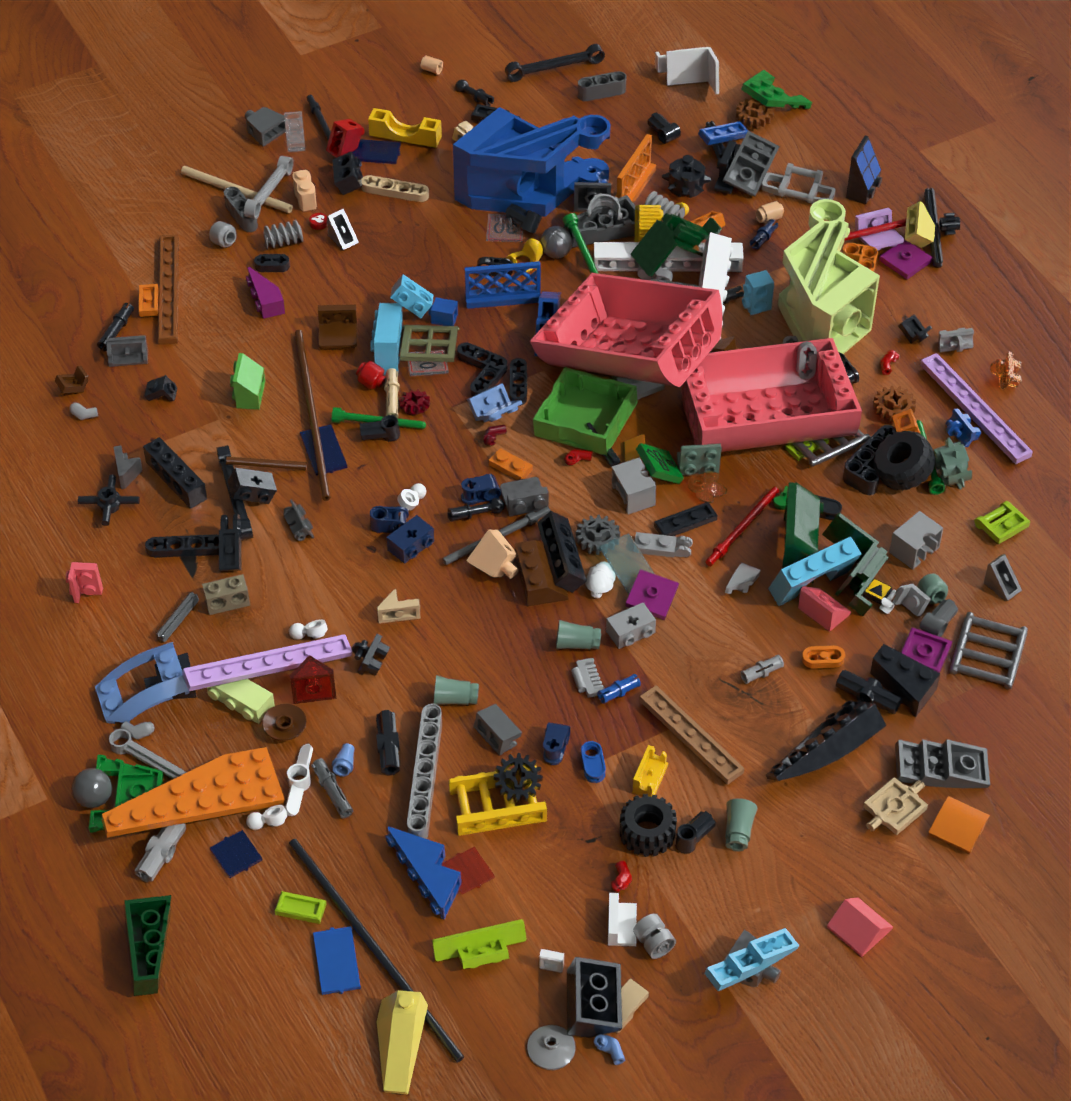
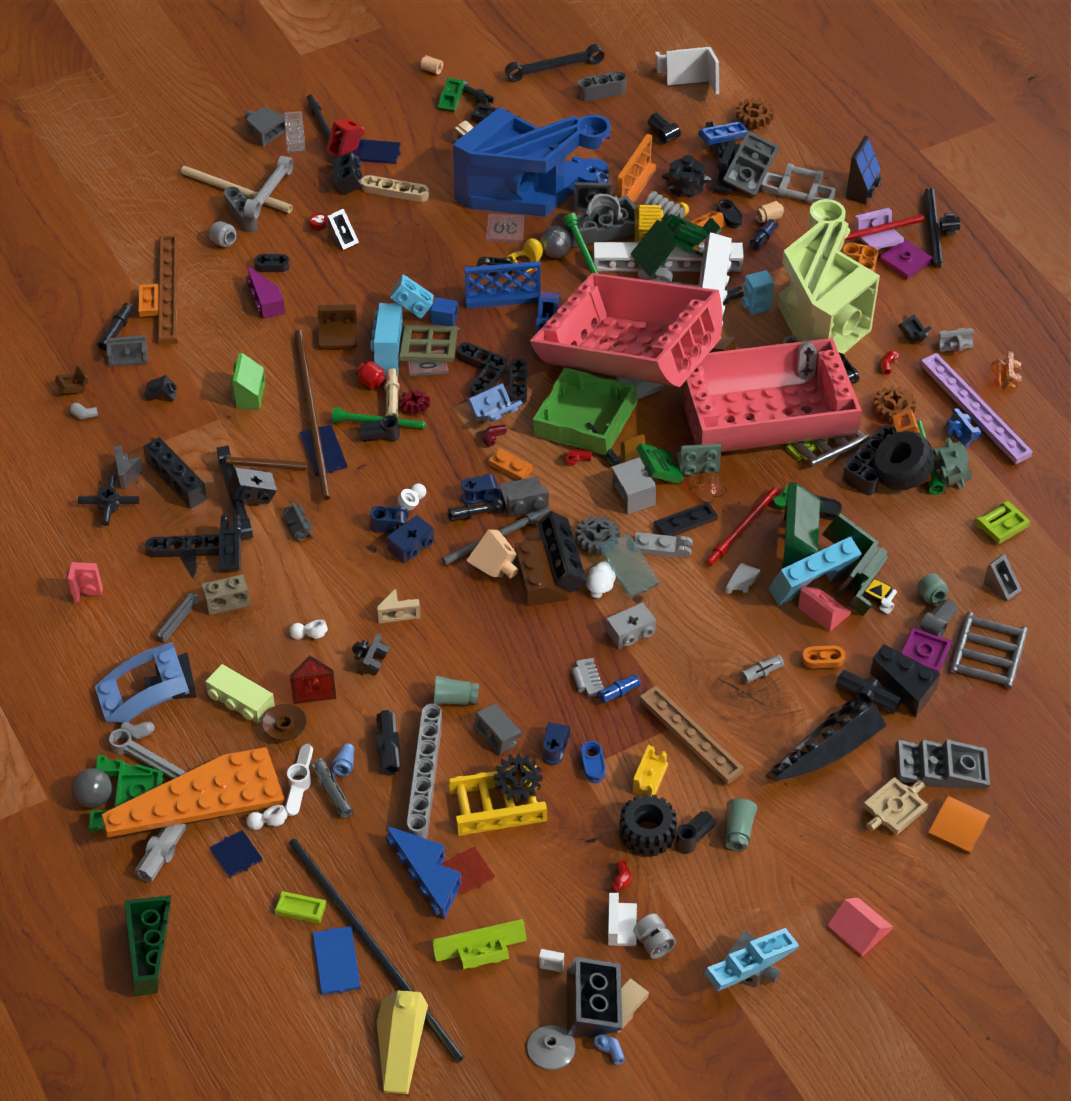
(265, 662): lavender plate -> none
(282, 234): light grey piece -> none
(304, 190): light nougat brick -> none
(384, 125): yellow arch -> none
(451, 95): none -> green slope
(527, 219): black piece -> none
(577, 636): sand green plant -> none
(654, 592): magenta plate -> none
(732, 216): none -> black piece
(762, 90): green wing -> none
(911, 598): light grey bracket -> none
(916, 539): light grey piece -> none
(919, 226): light yellow slope -> none

